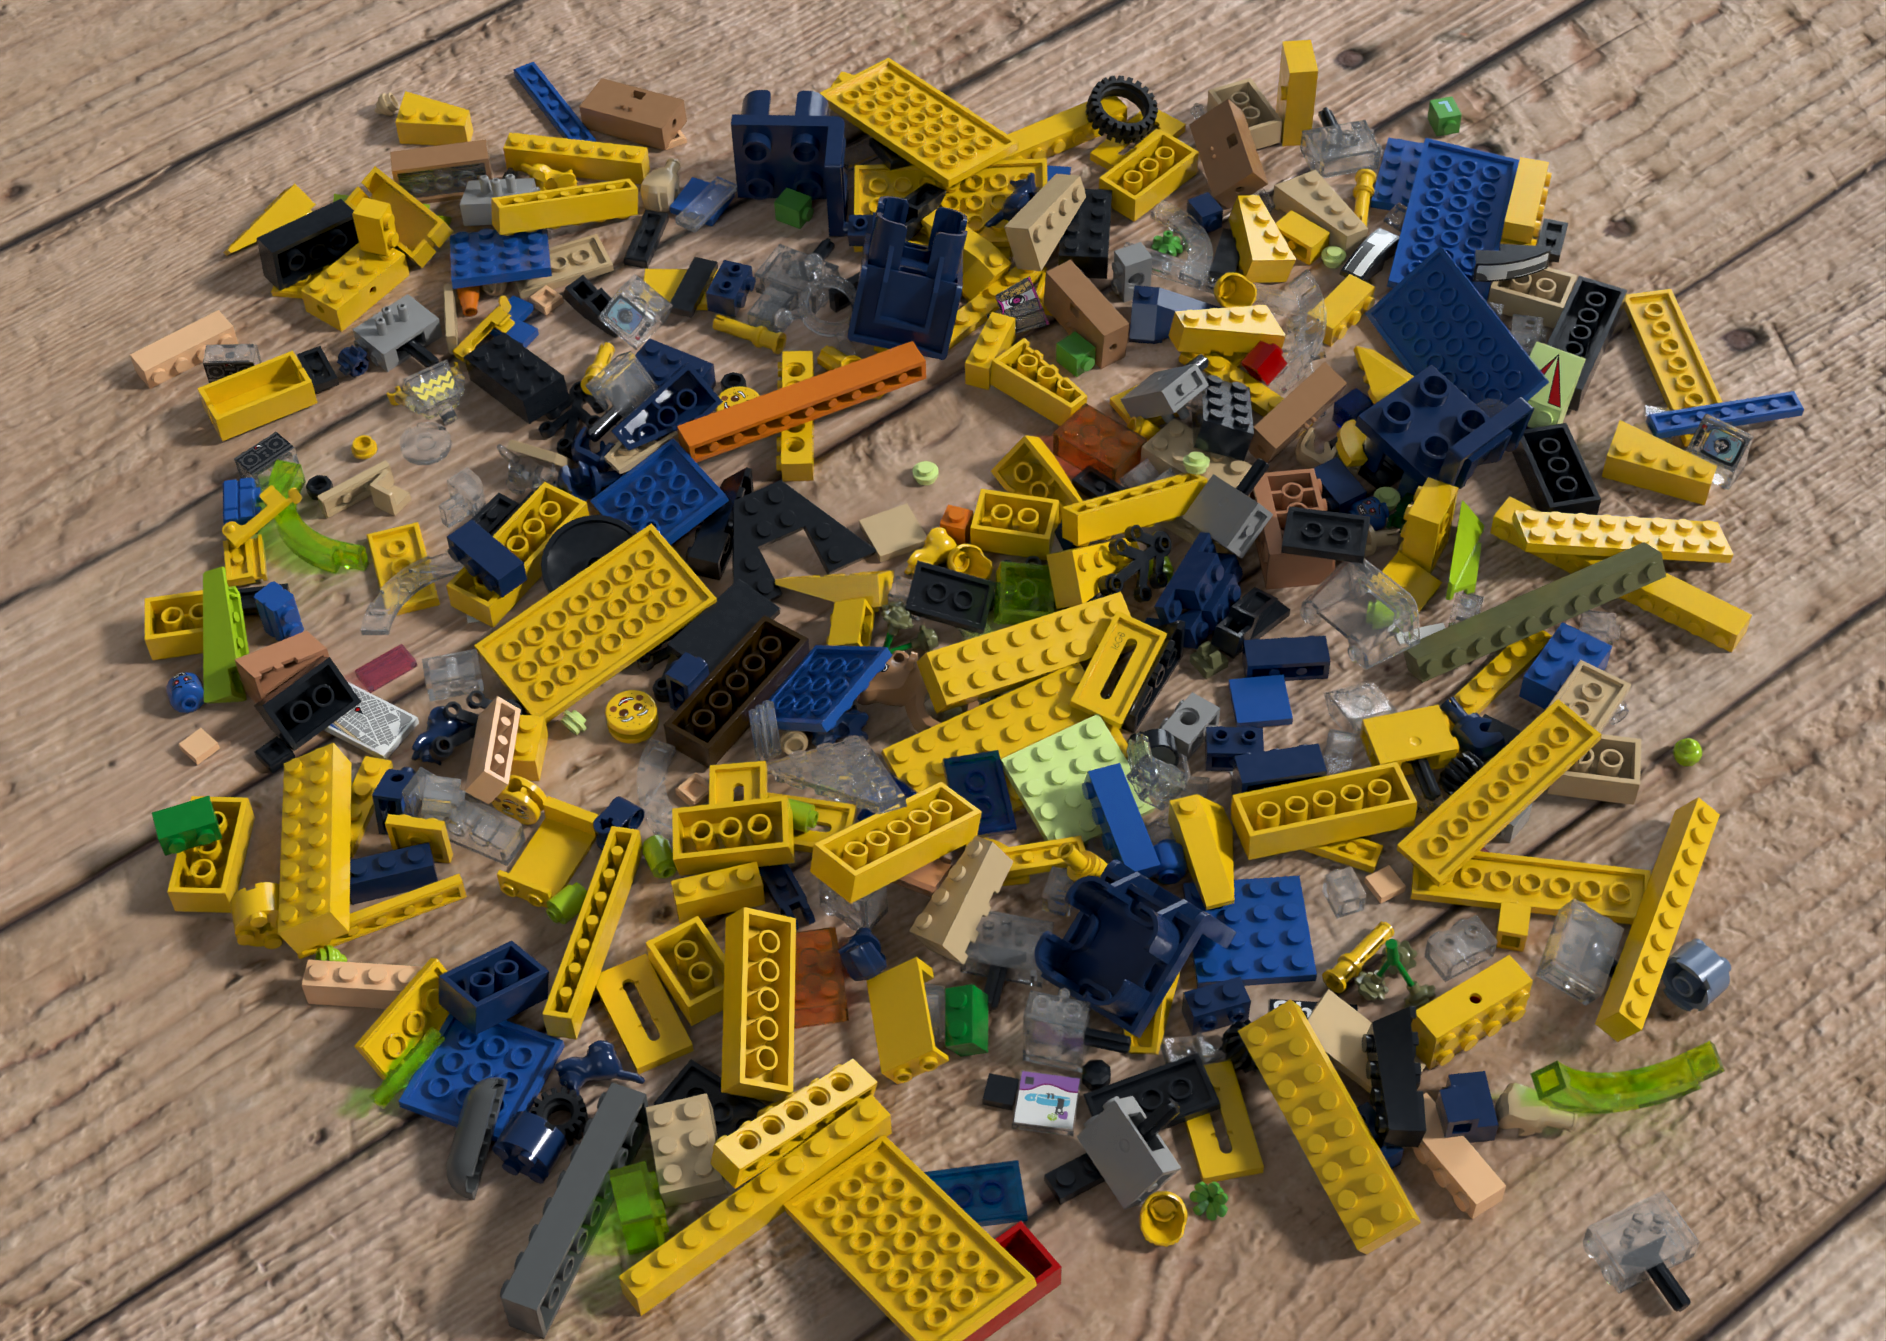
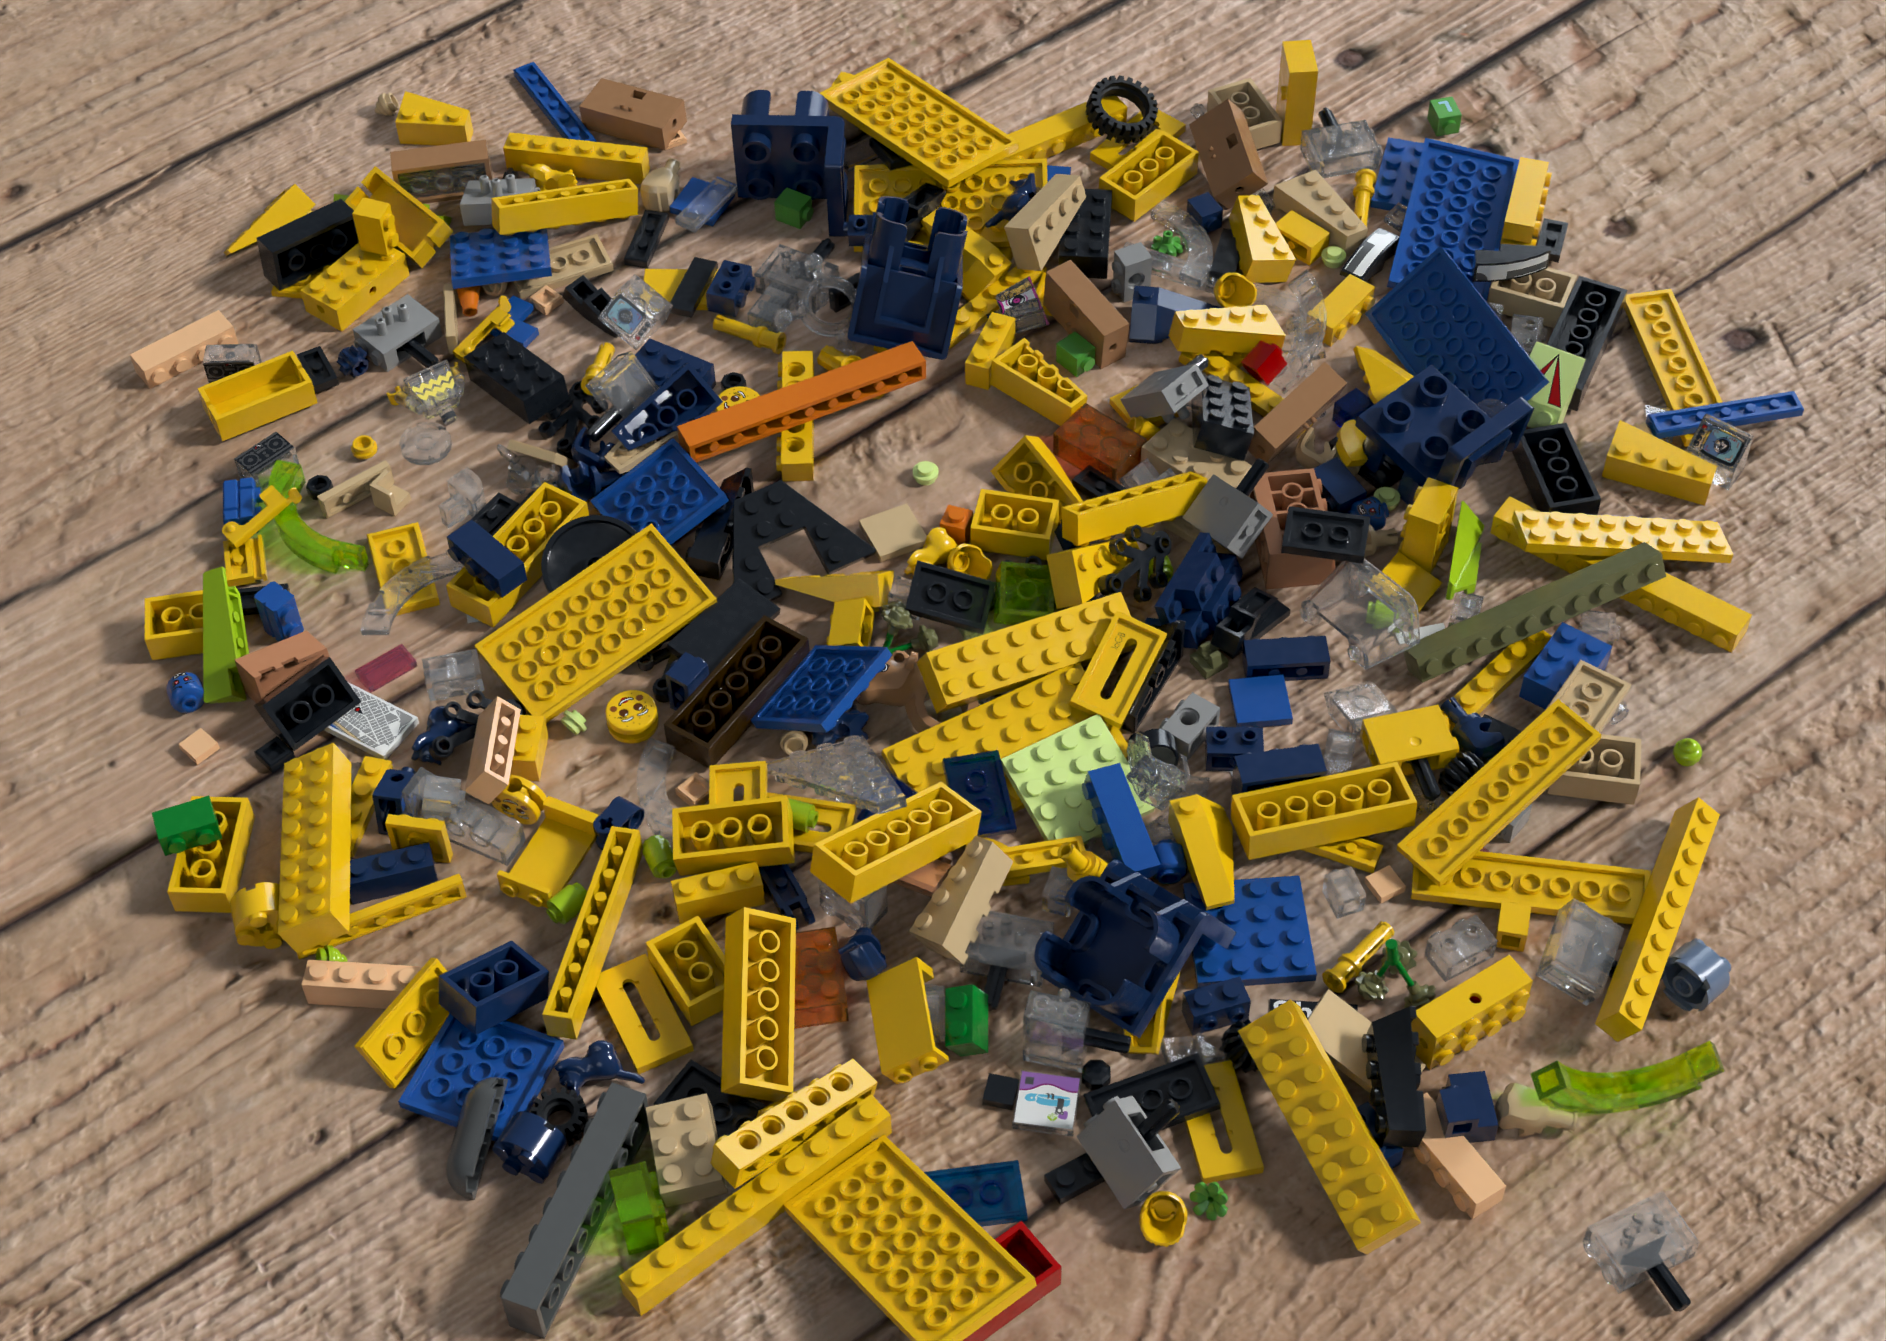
(401, 1074): clear neon green pin -> none
(765, 731): clear tile -> none
(1196, 463): yellowish green plate -> none
(1396, 519): dark green plate -> none

